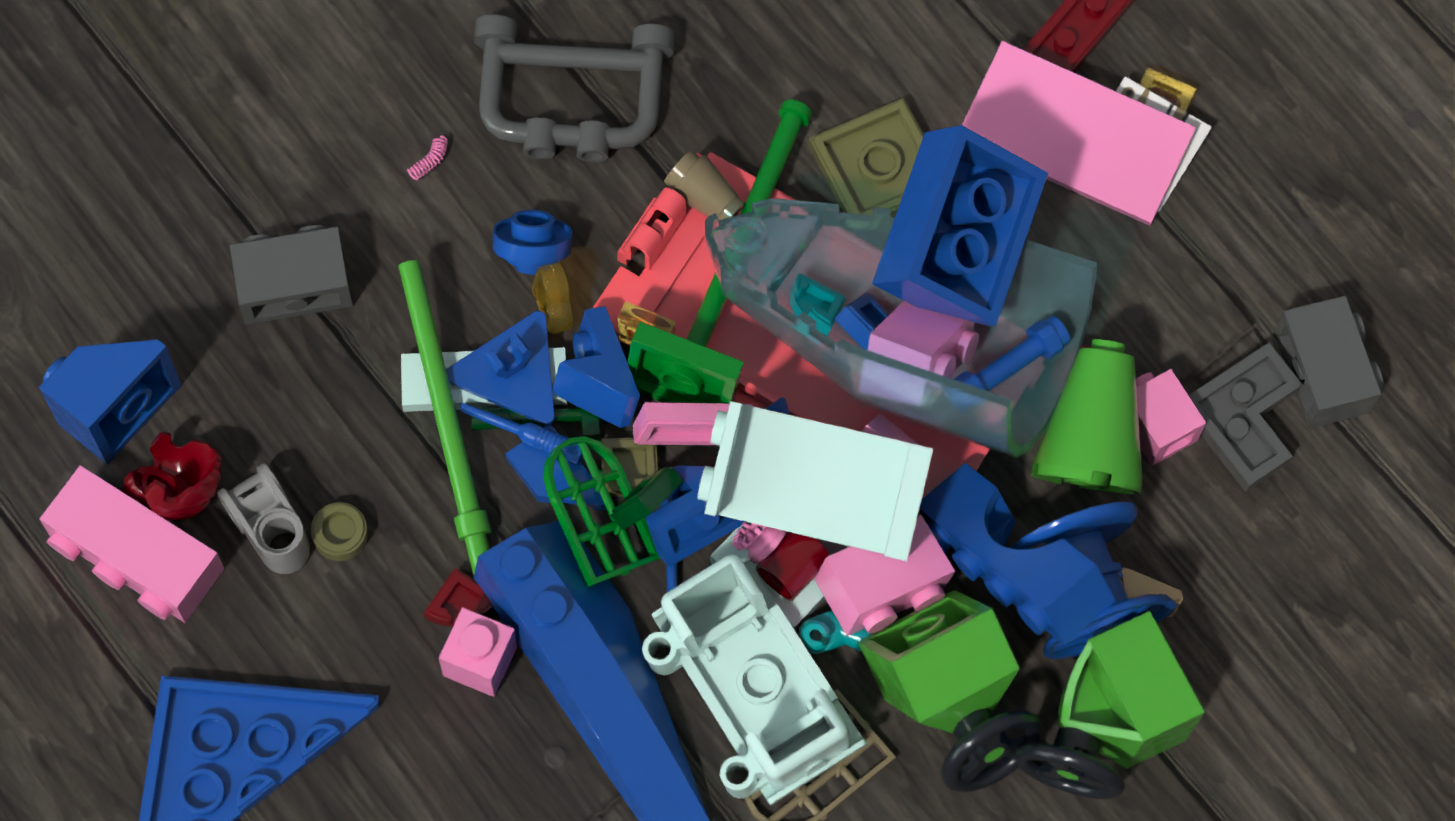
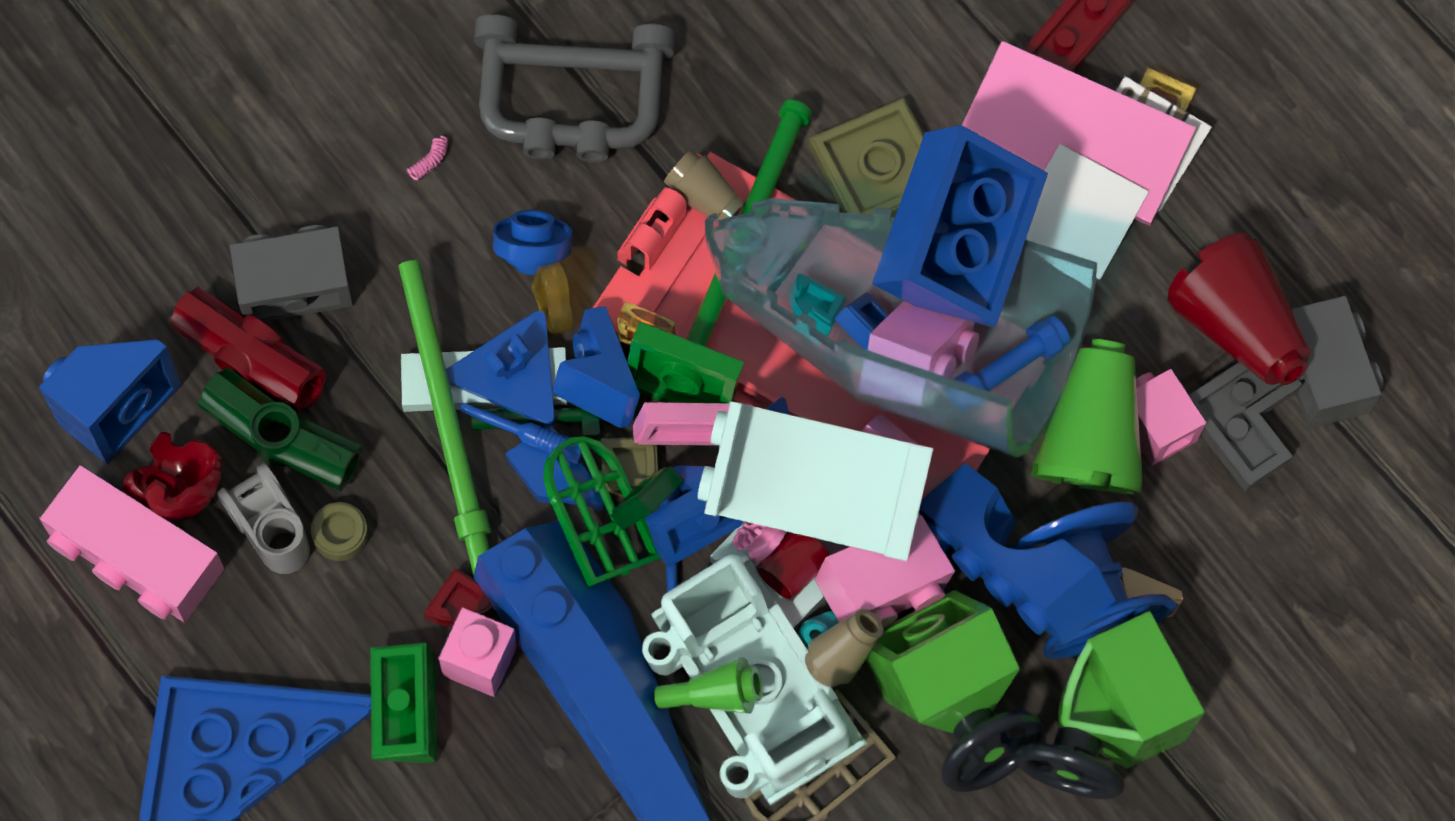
(248, 349): none -> dark red piece
(252, 414): none -> dark green piece
(403, 703): none -> green slope
(724, 688): none -> bright green cone
(841, 650): none -> dark tan cone
(1084, 208): none -> white sticker
(1243, 309): none -> dark red cone

